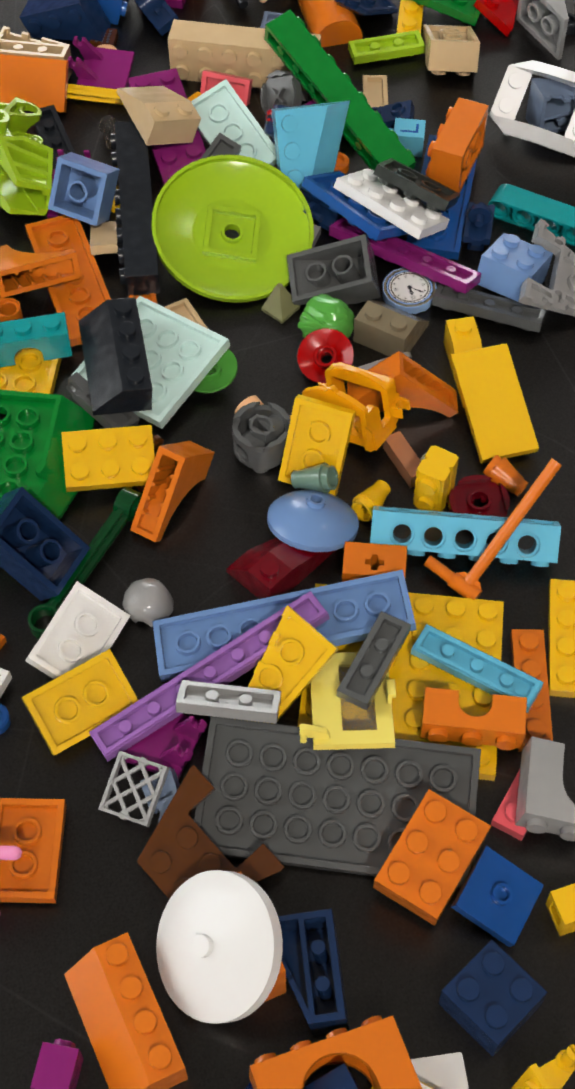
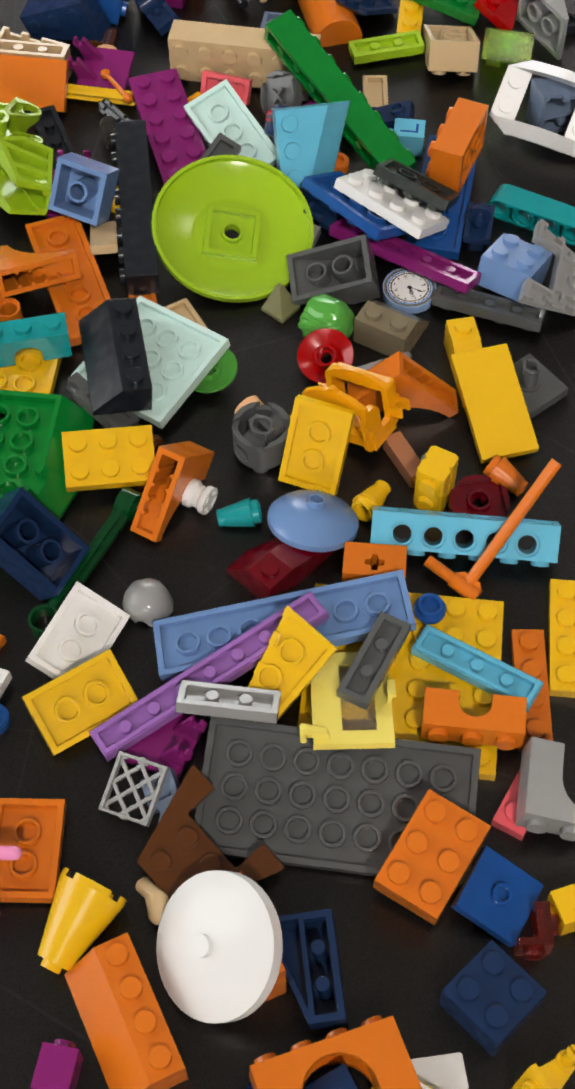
(75, 920): none -> yellow cone
(105, 74): none -> orange hinge
(108, 109): none -> black axle
(154, 897): none -> tan arm
(160, 114): tan slope -> none
(199, 496): none -> white wheel
(240, 514): none -> teal cone
(316, 478): sand green cone -> none
(429, 608): none -> blue plate
(506, 47): none -> clear neon green slope
(538, 385): none -> dark grey tile
(543, 928): none -> clear red bracket

